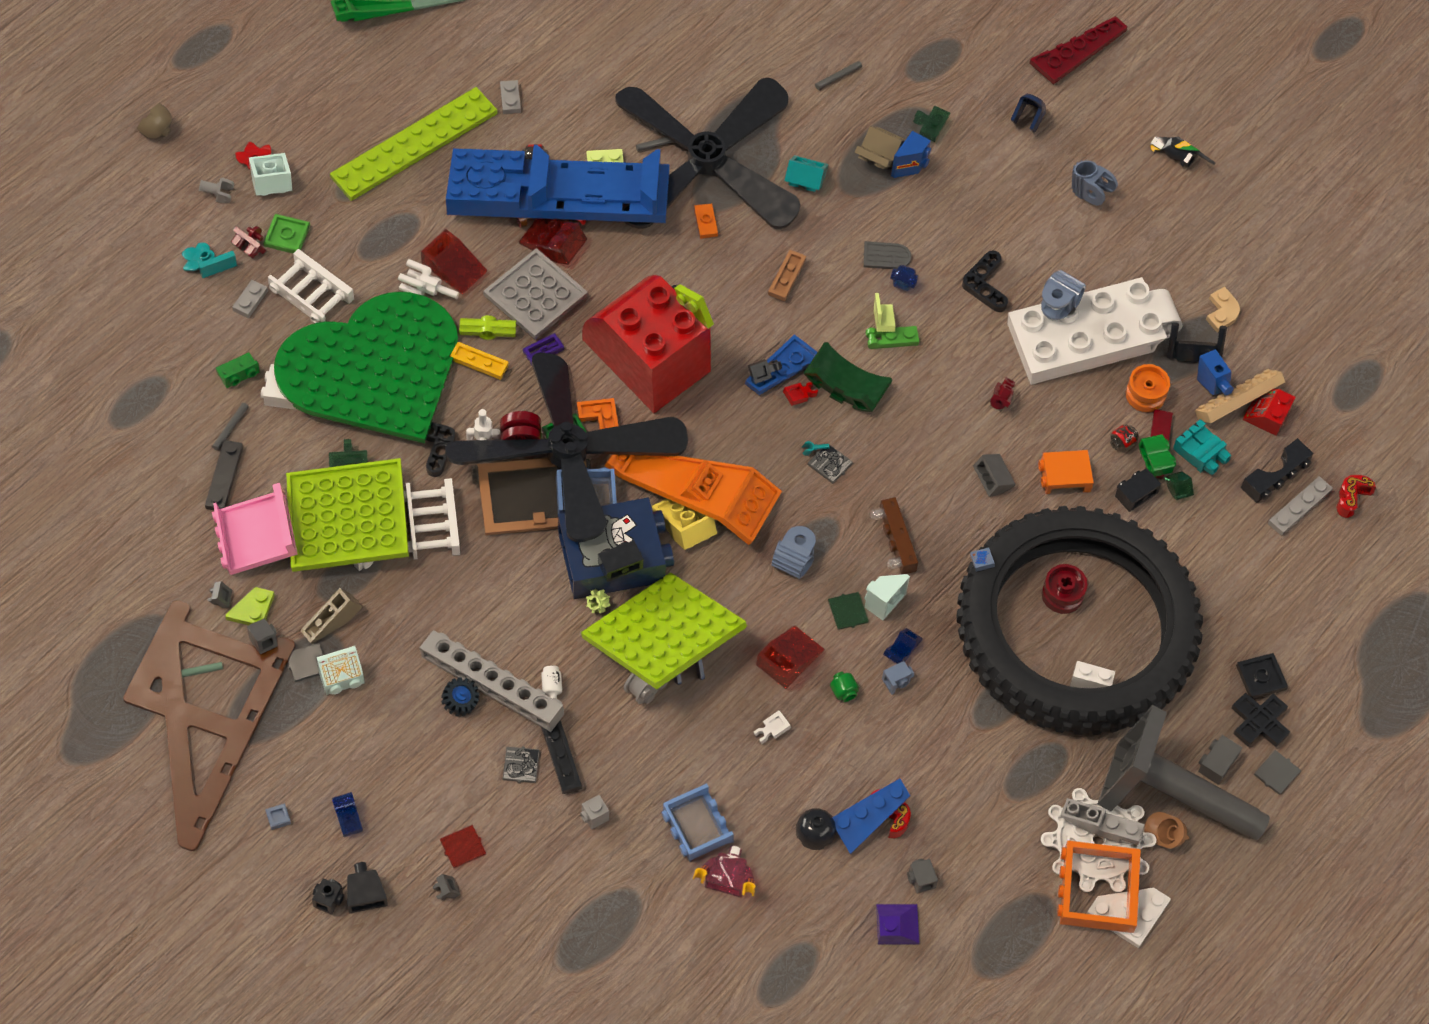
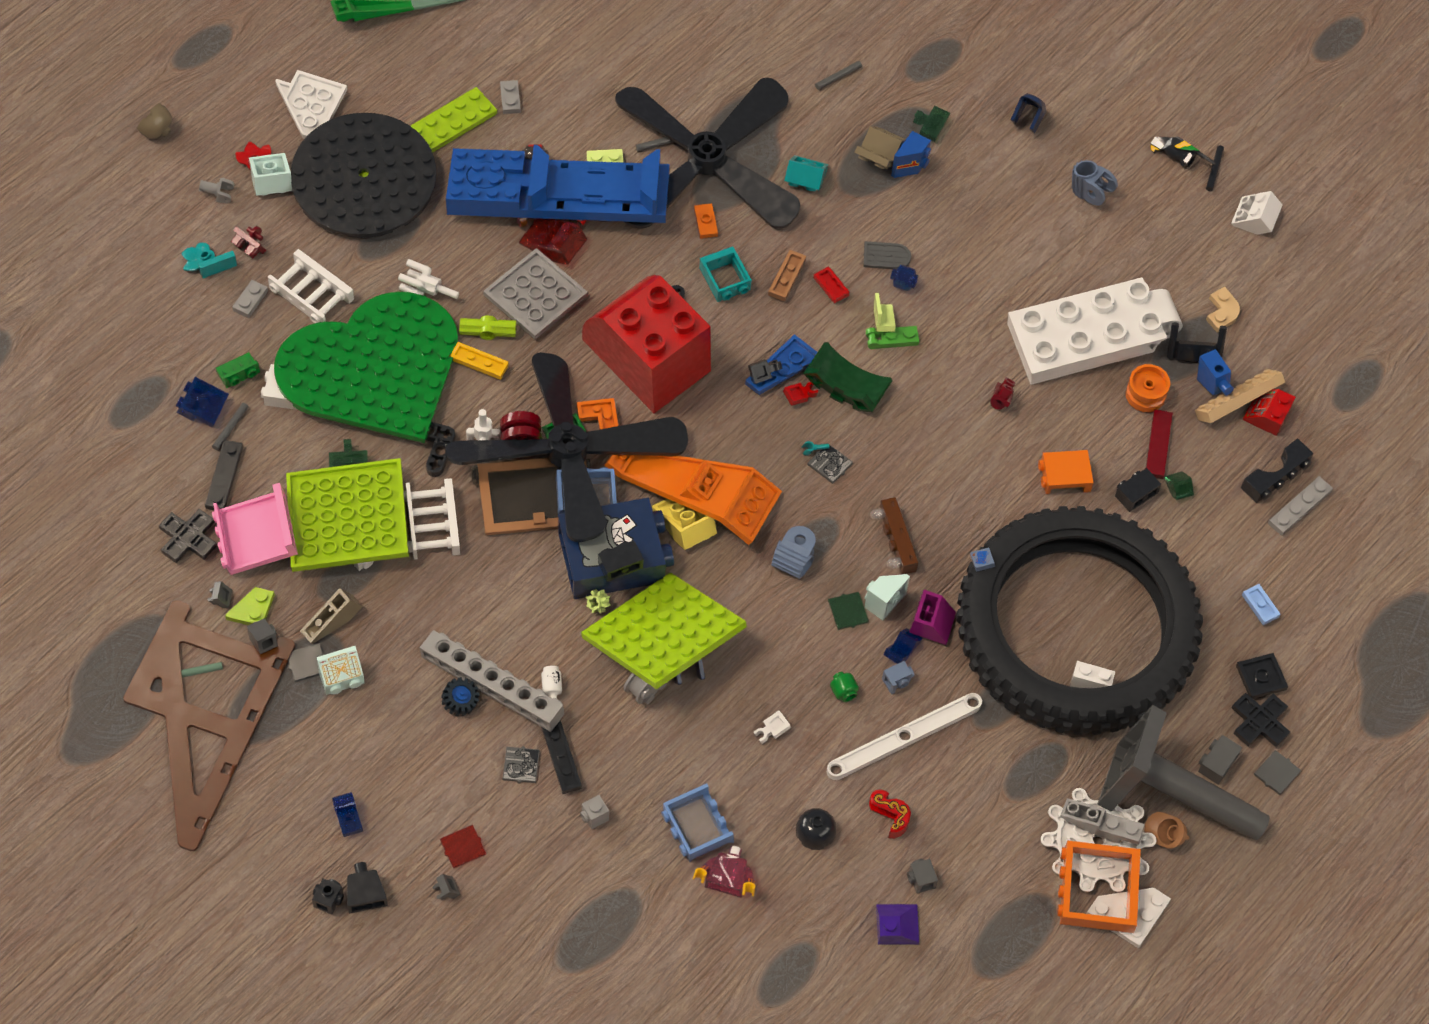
(187, 535): none -> black plate
(201, 401): none -> clear blue plate
(278, 816): sand blue tile -> none
(286, 233): bright green tile -> none
(311, 100): none -> white wing
(340, 200): none -> black plate
(452, 261): clear red slope -> none
(552, 348): dark purple tile -> none
(695, 304): lime wing -> none
(721, 259): none -> teal window
(788, 656): clear red slope -> none
(831, 284): none -> red plate
(867, 815): blue wing -> none
(892, 742): none -> white beam
(933, 618): none -> magenta slope
(981, 284): black beam -> none
(993, 474): dark grey brick -> none
(1061, 292): sand blue piece -> none
(1064, 588): dark red wheel -> none
(1070, 55): dark red wing -> none
(1124, 438): clear smoke head -> none
(1157, 455): green brick -> none
(1202, 448): teal hips -> none
(1214, 170): none -> black bar
(1257, 213): none -> white slope
(1261, 604): none -> light blue plate
(1348, 493): red animal -> none

